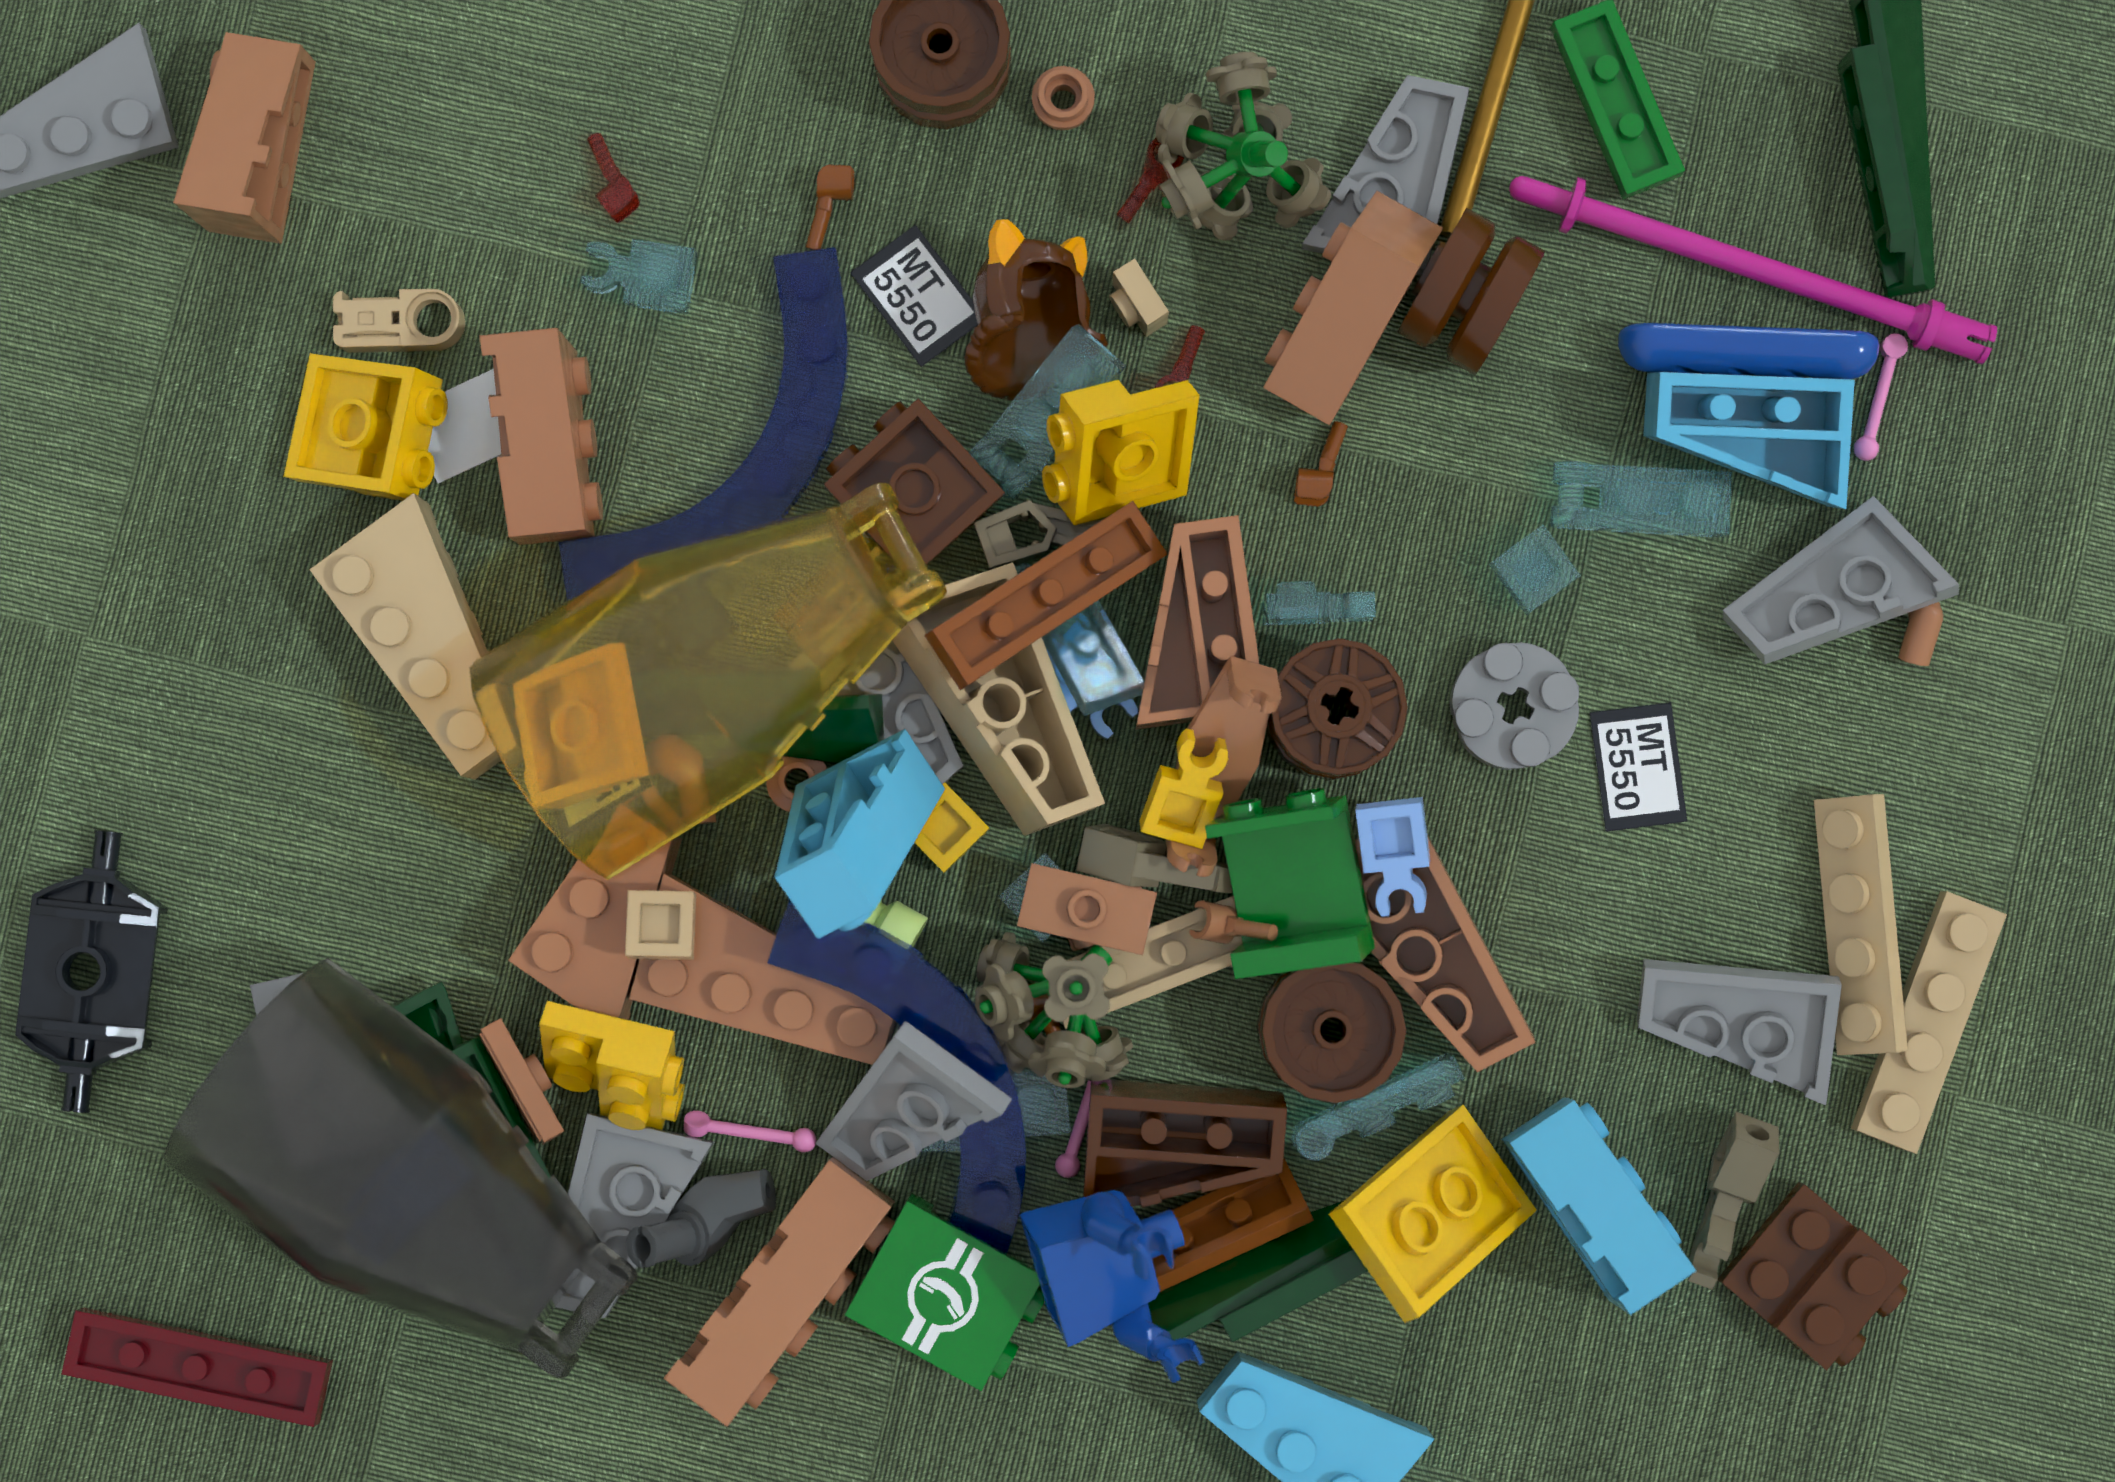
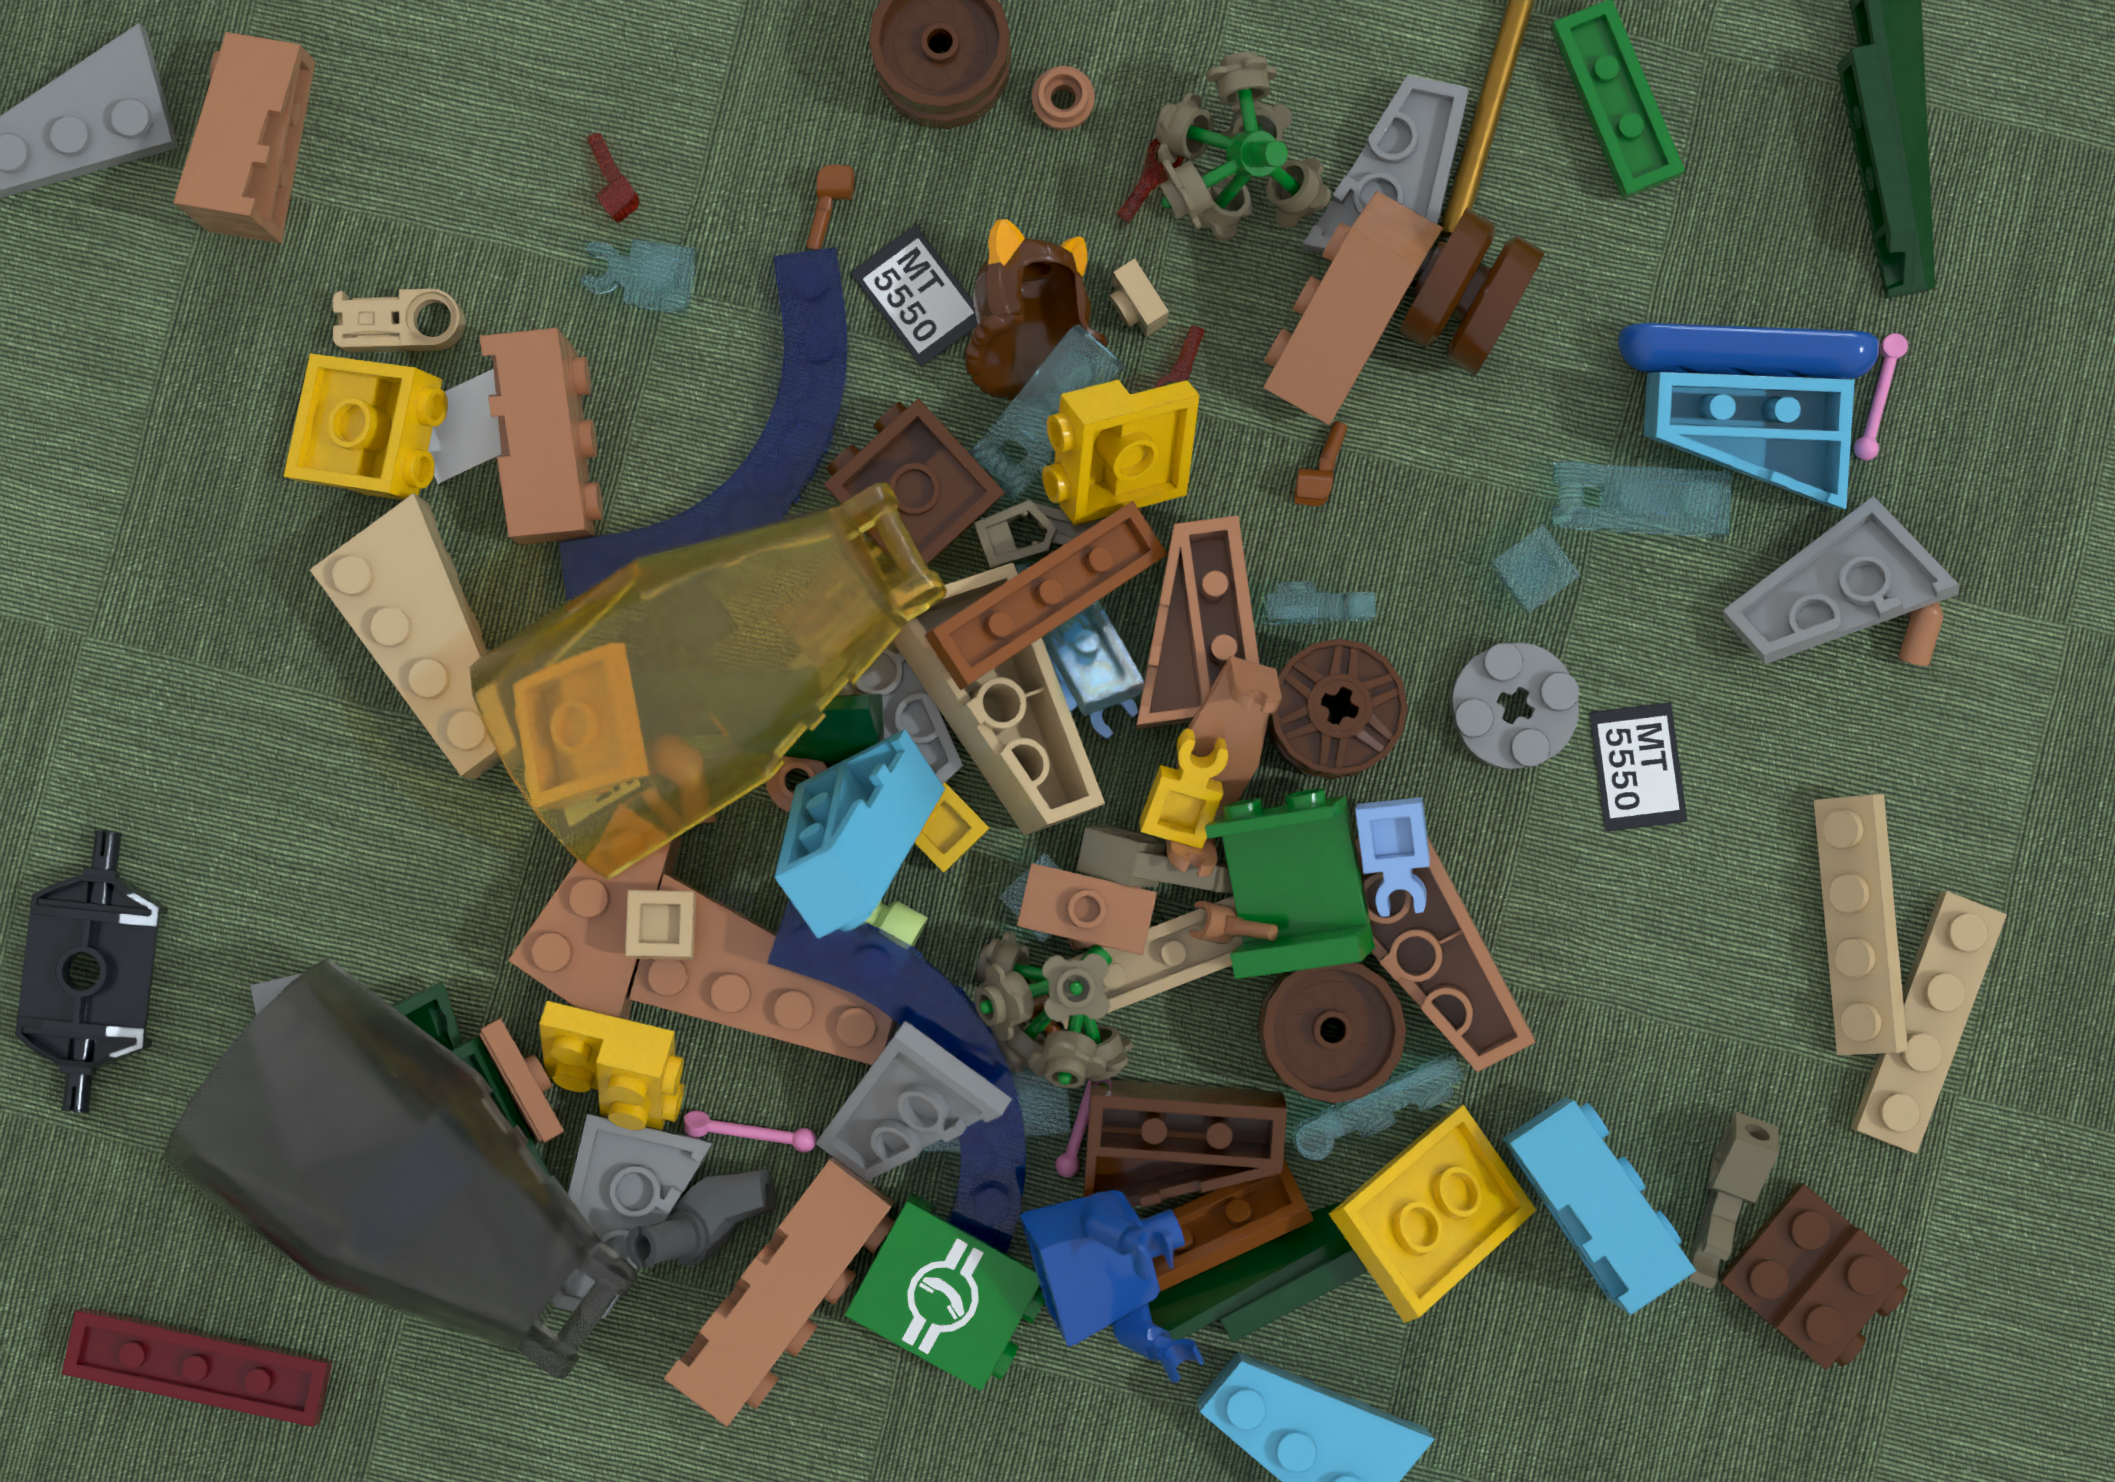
(1755, 1018): light grey wing -> none
(1924, 324): dark pink bar -> none

